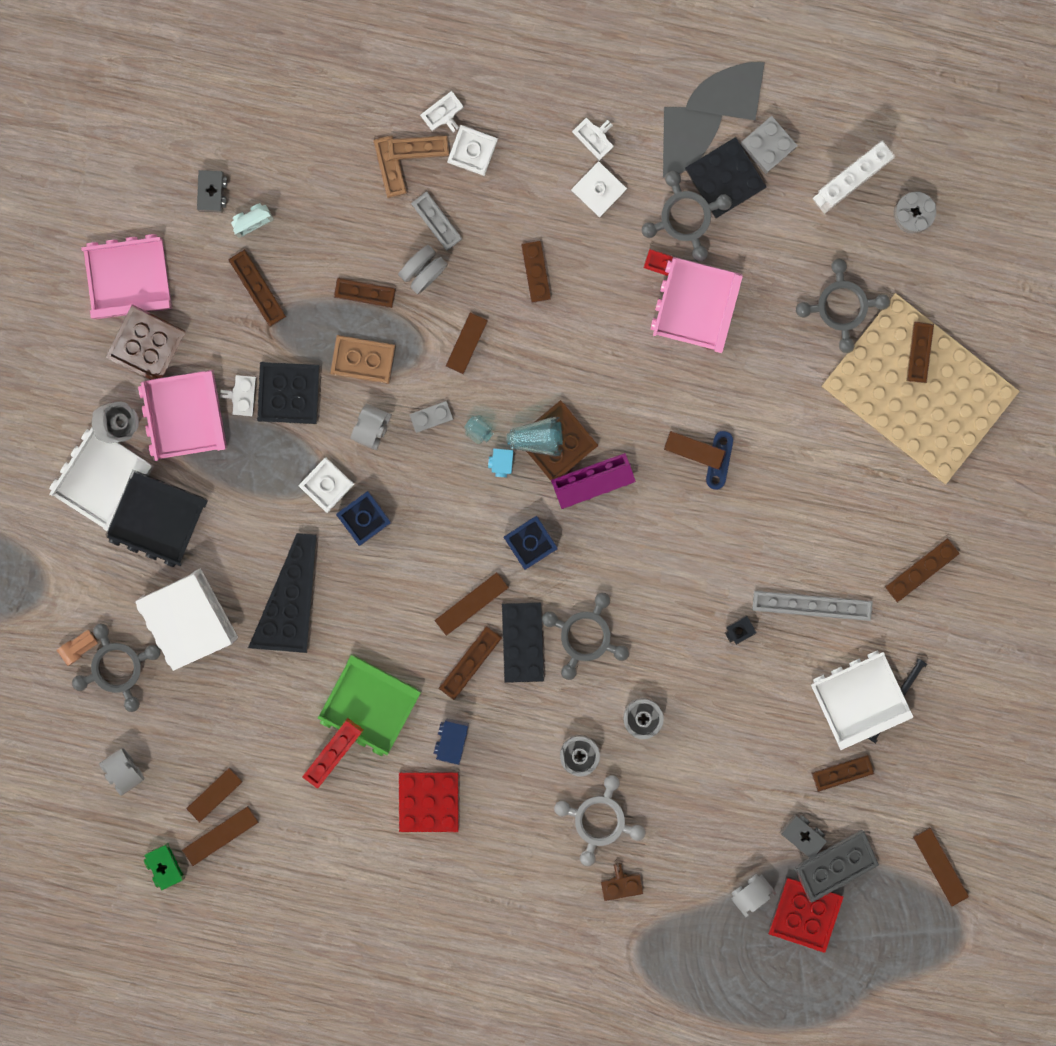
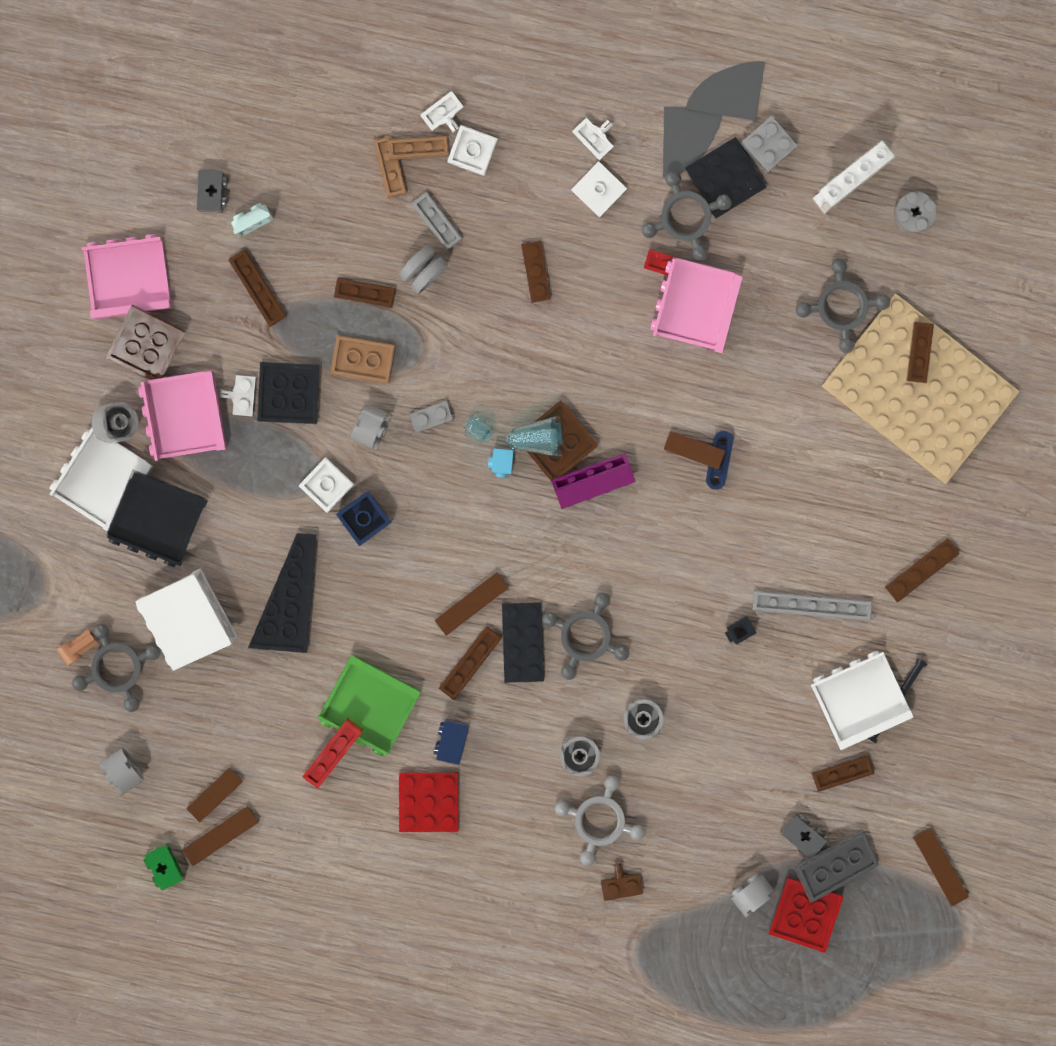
(466, 343): reddish brown tile -> none
(530, 542): dark blue brick -> none

